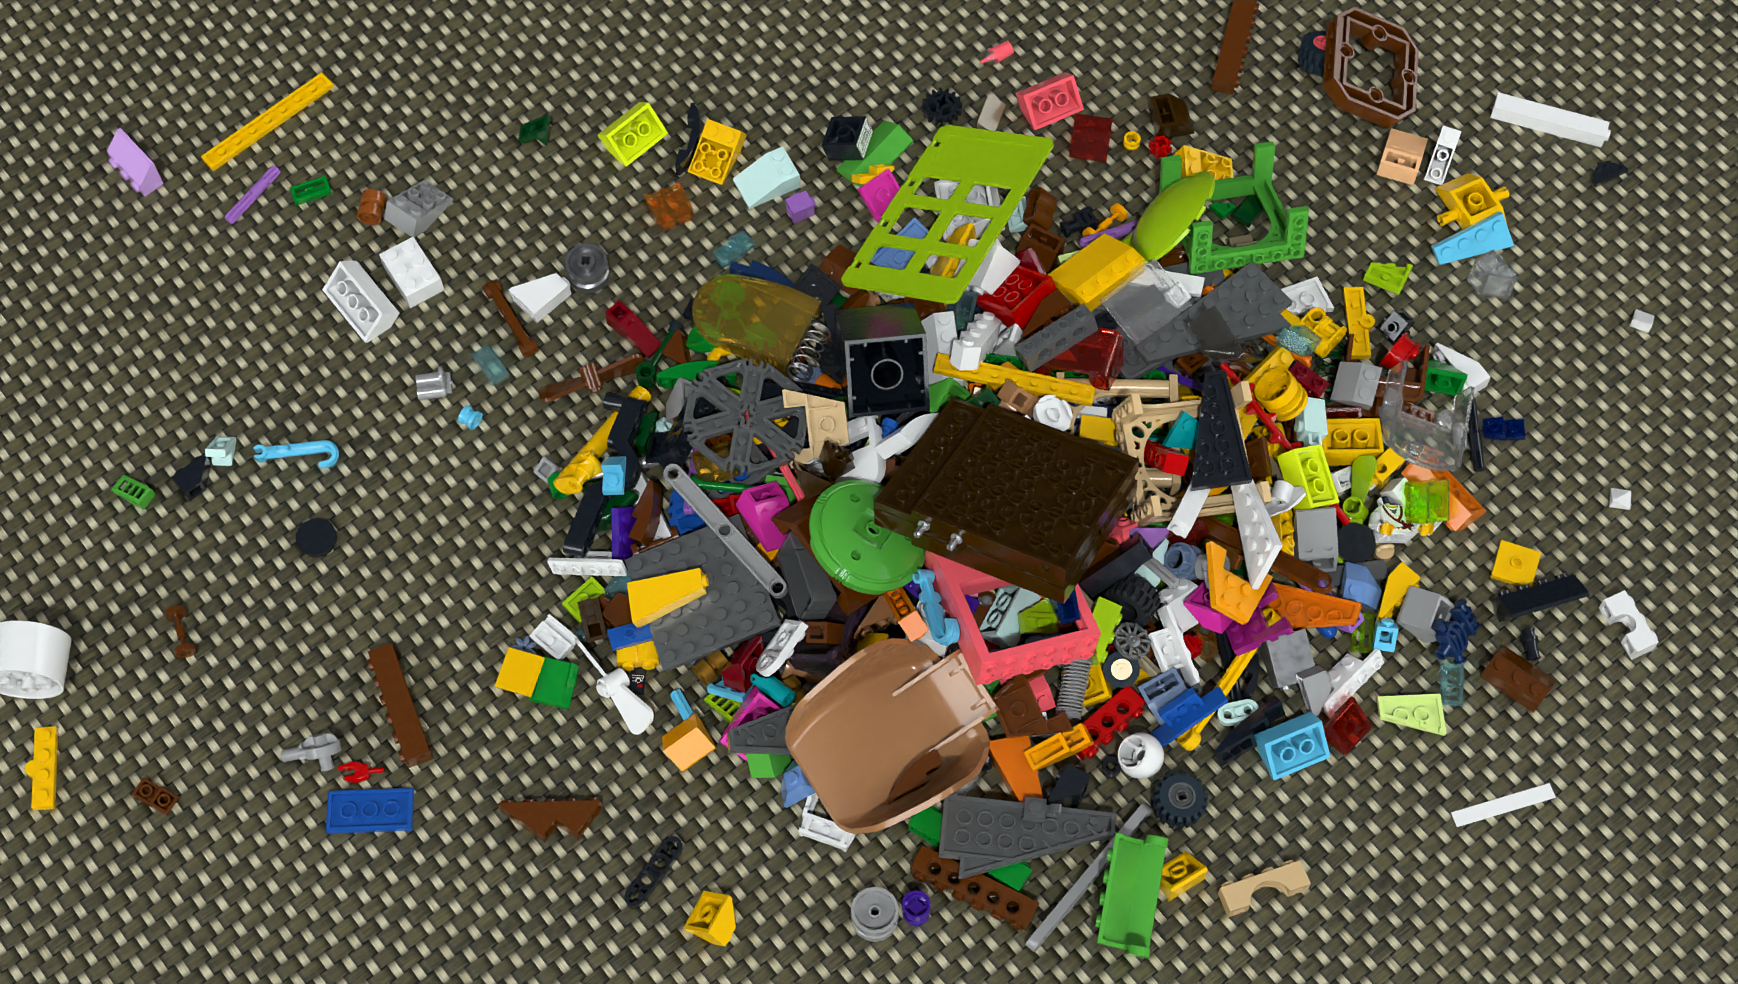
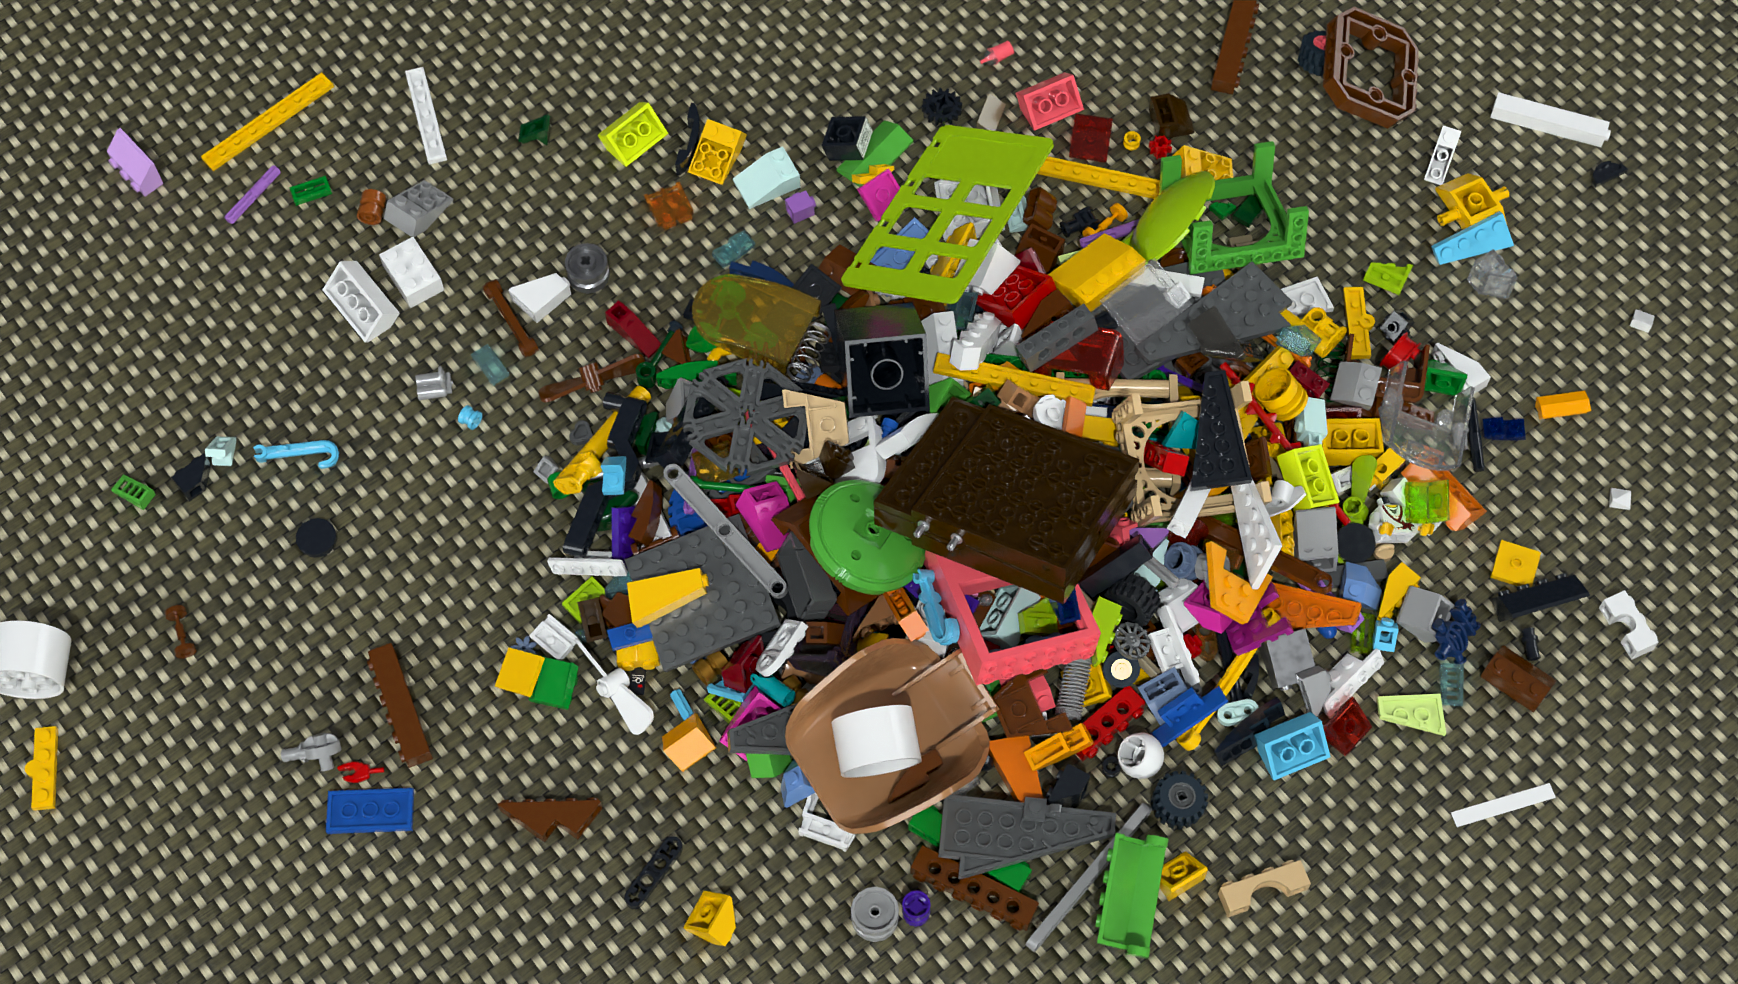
(155, 796): reddish brown slope -> none
(426, 115): none -> white tile
(581, 433): none -> dark grey tile
(876, 741): none -> white wheel
(1074, 416): none -> orange tile
(1100, 177): none -> yellow tile
(1402, 156): light nougat slope -> none
(1562, 405): none -> light orange piece

